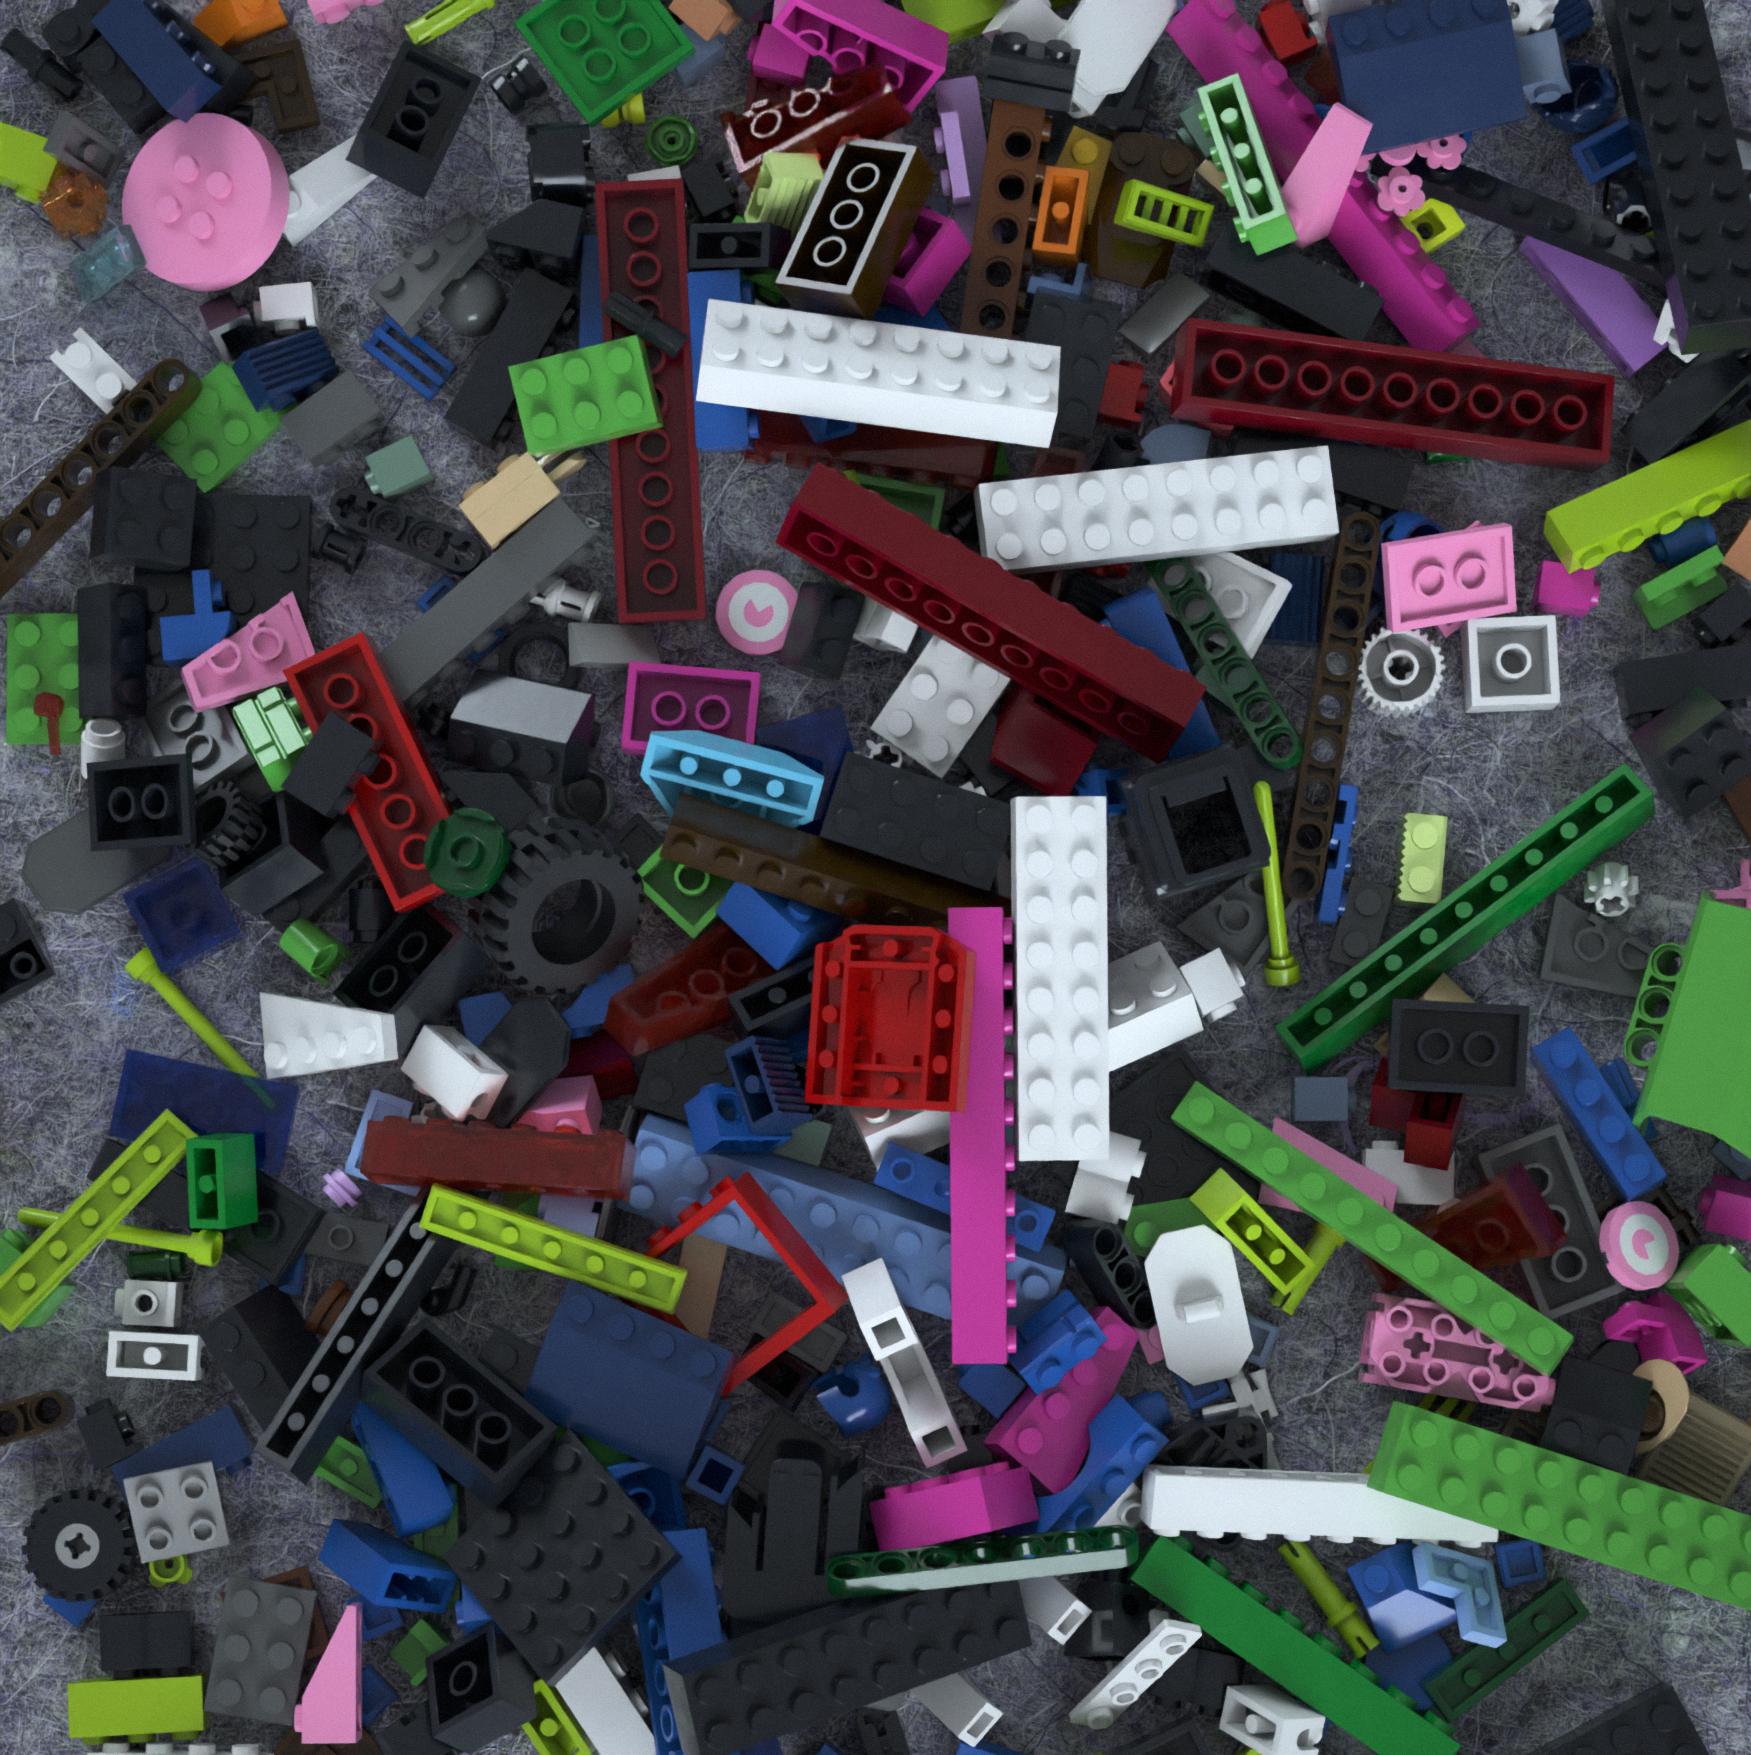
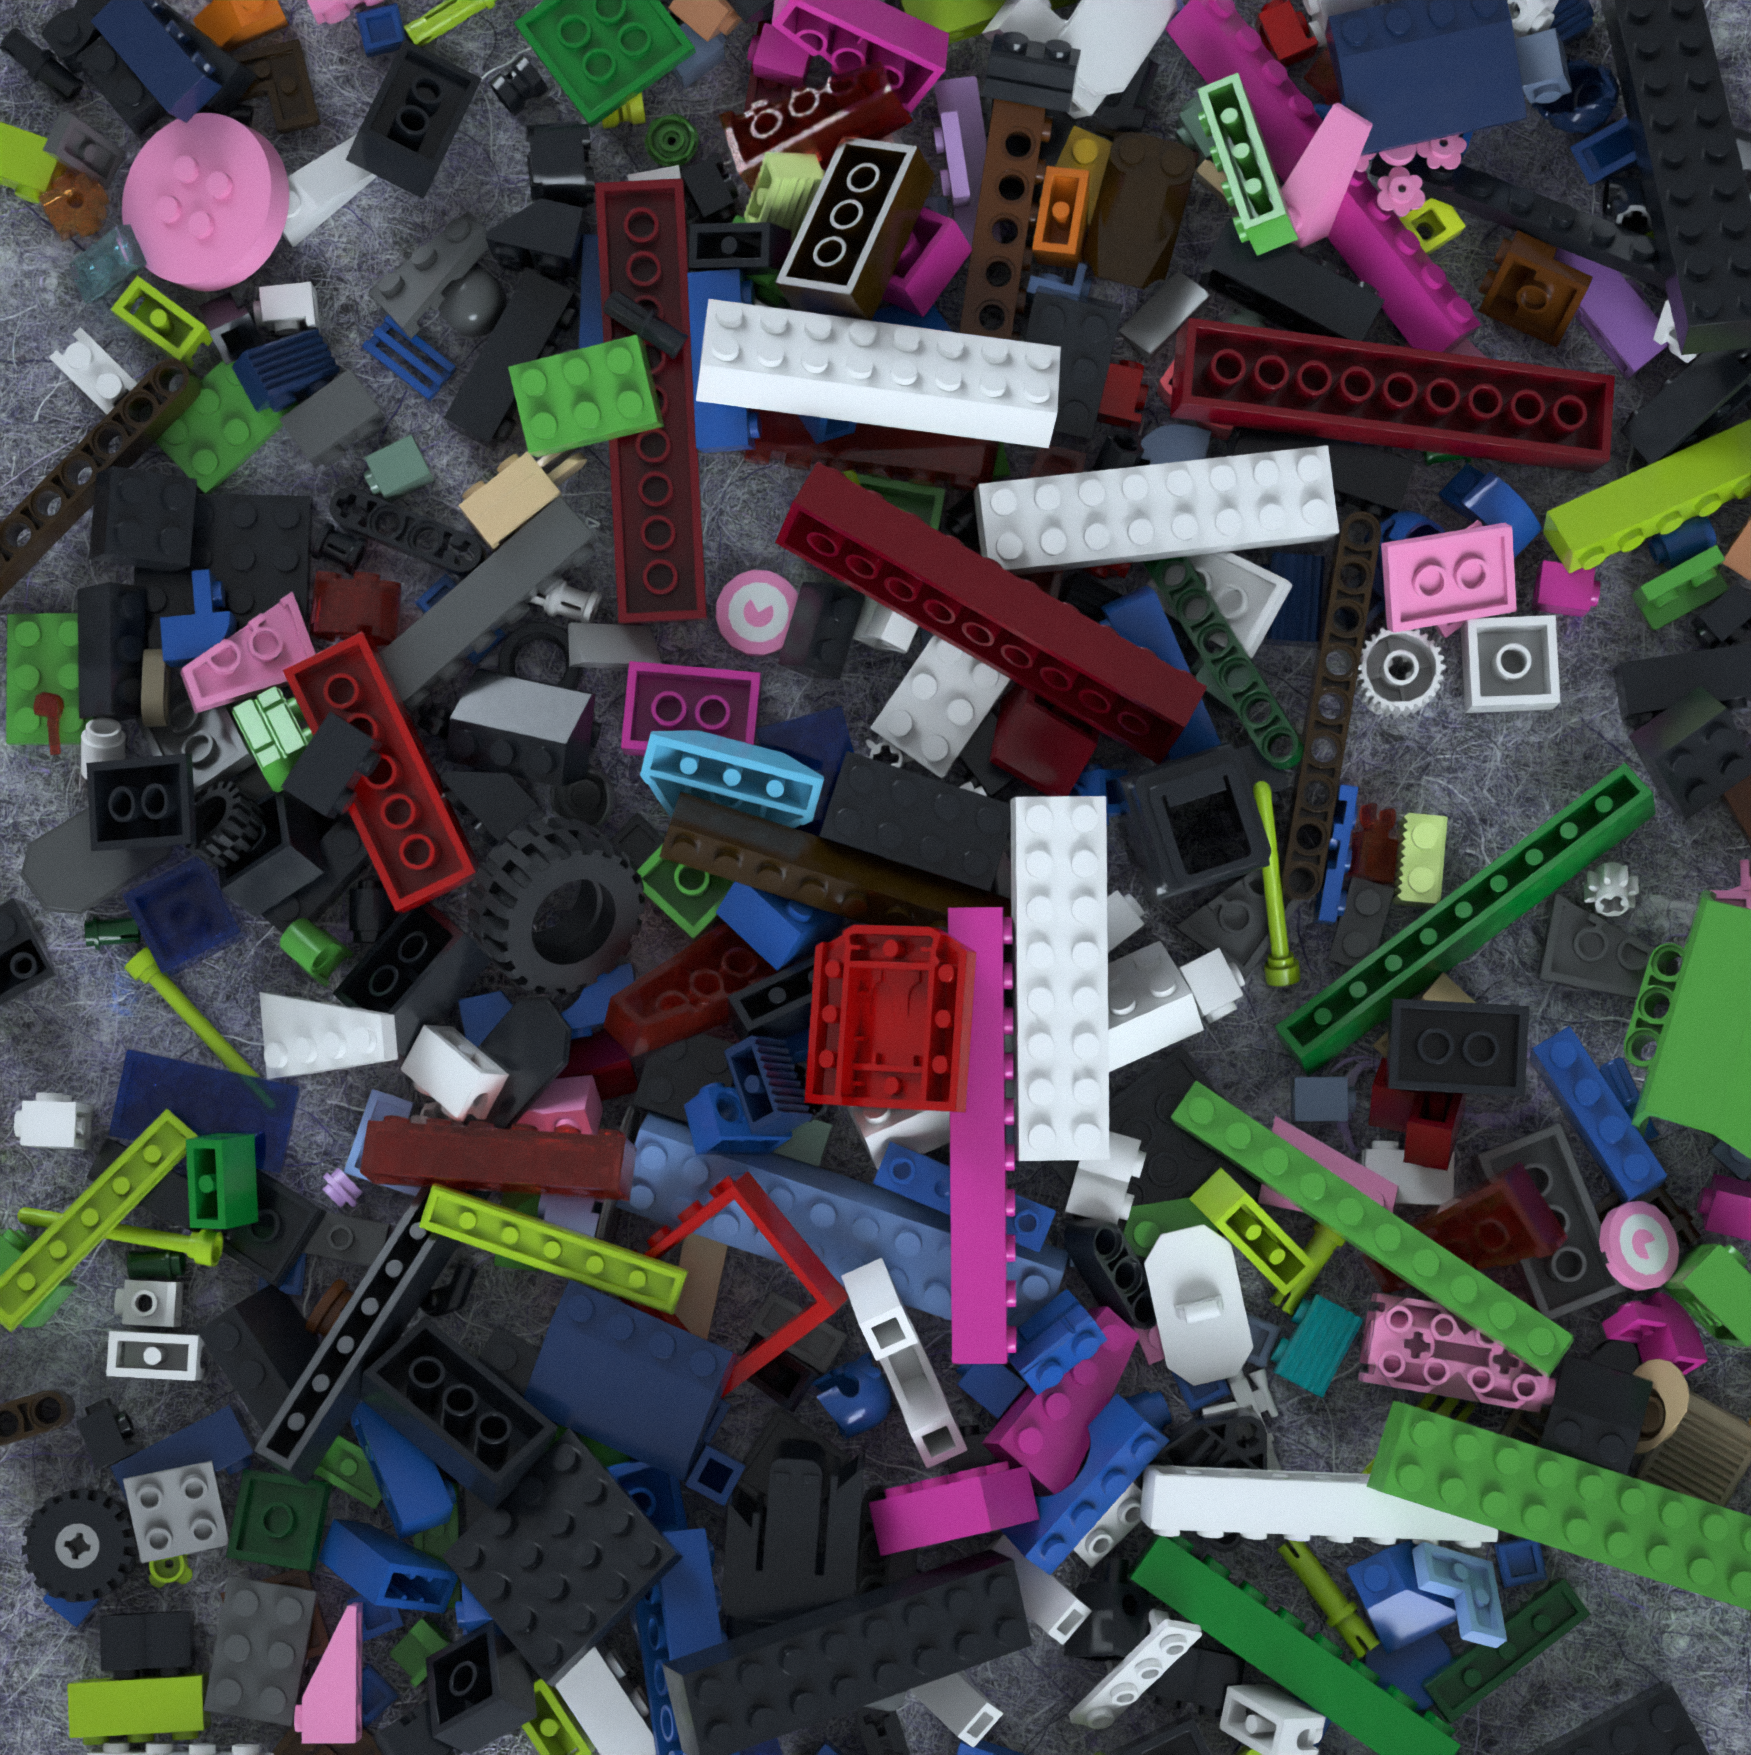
(54, 1122): none -> white brick
(111, 931): none -> dark green pin
(155, 689): none -> dark tan beam
(161, 322): none -> lime brick
(278, 1520): none -> dark green plate
(355, 607): none -> clear red brick
(381, 29): none -> blue tile
(467, 852): dark green tile -> none
(963, 1569): dark green beam -> none
(1122, 919): none -> white brick
(1128, 200): lime slope -> none
(1316, 1344): none -> teal brick
(1372, 849): none -> clear red plate
(1491, 502): none -> blue brick
(1532, 289): none -> reddish brown plate

